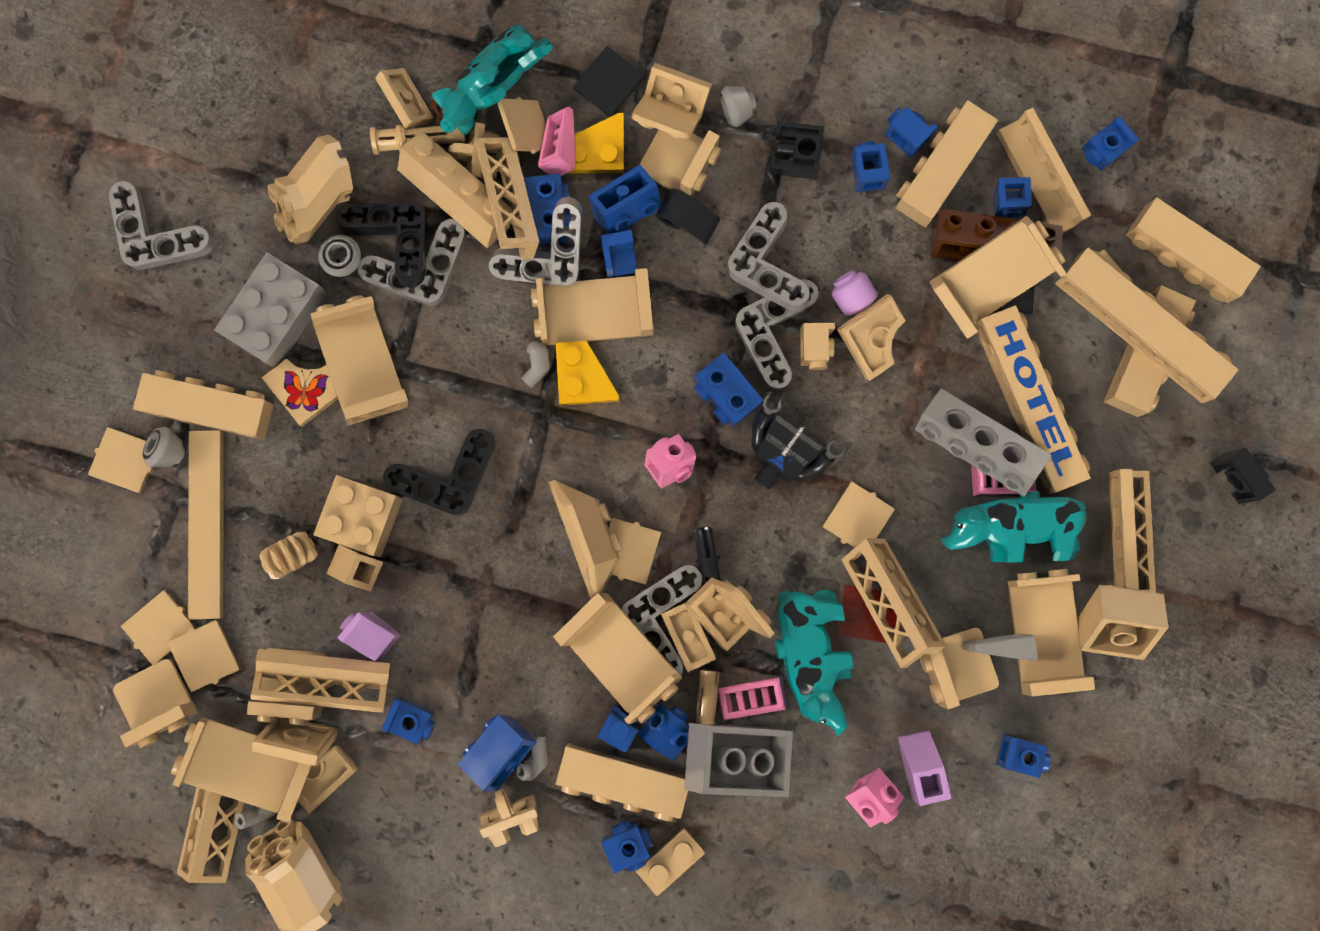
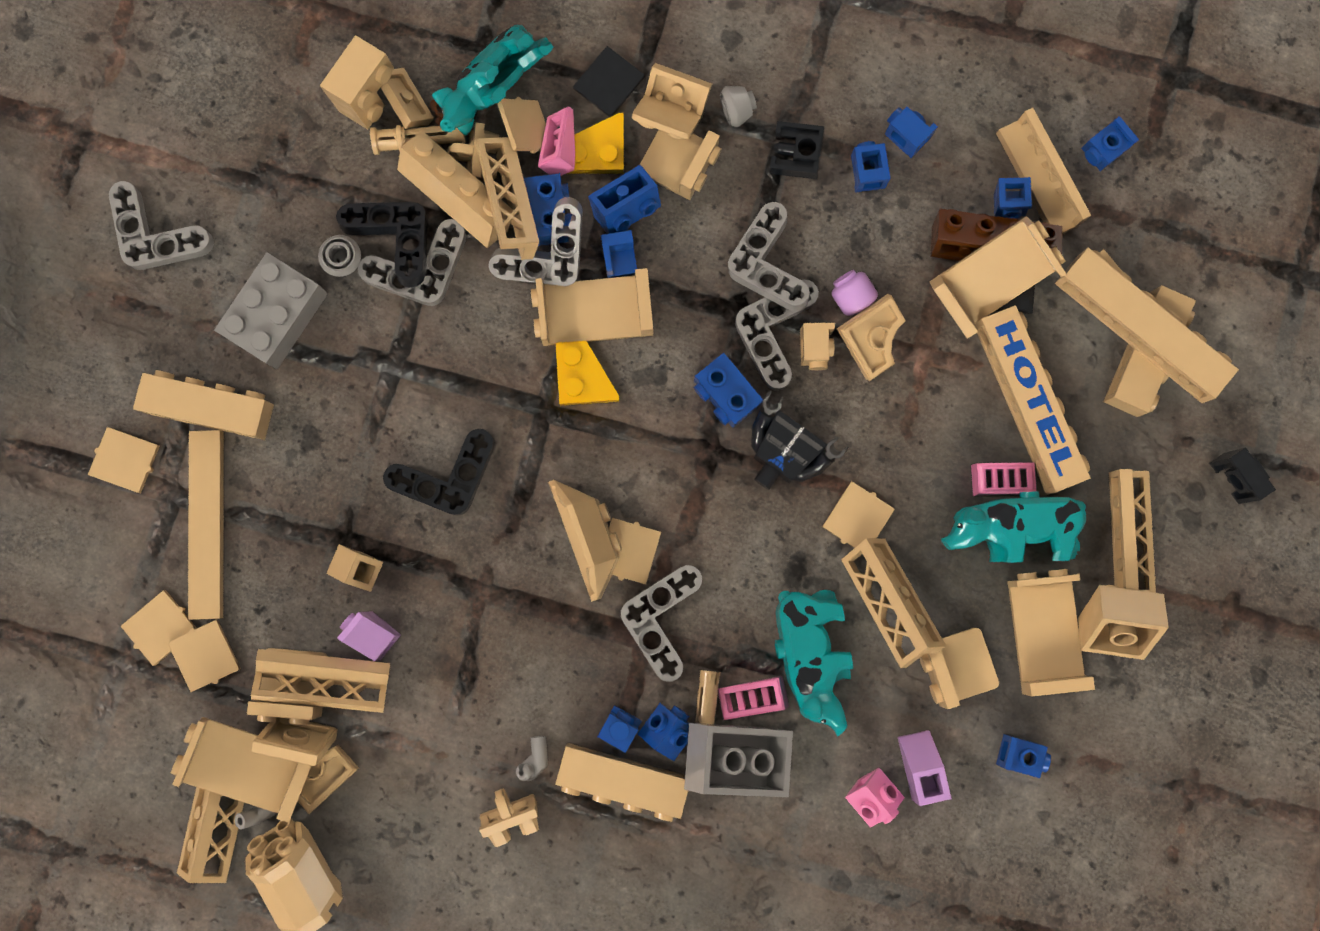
(153, 703): tan bracket -> none
(163, 448): light grey cone -> none
(288, 555): tan gear -> none
(301, 390): tan tile -> none
(311, 190): tan brick -> none
(355, 82): none -> tan brick
(358, 359): tan panel -> none
(358, 516): tan brick -> none
(400, 711): blue brick -> none
(496, 752): blue brick -> none
(539, 363): light grey arm -> none
(620, 657): tan panel -> none
(621, 856): blue brick -> none
(670, 460): bright pink brick -> none
(670, 861): tan plate -> none
(685, 212): black panel -> none
(688, 637): tan plate -> none
(706, 554): black axle -> none
(727, 612): tan bracket -> none
(858, 618): clear red piece -> none
(946, 164): tan brick -> none
(982, 442): light grey brick -> none
(1010, 646): light grey slope -> none
(1192, 251): tan brick -> none

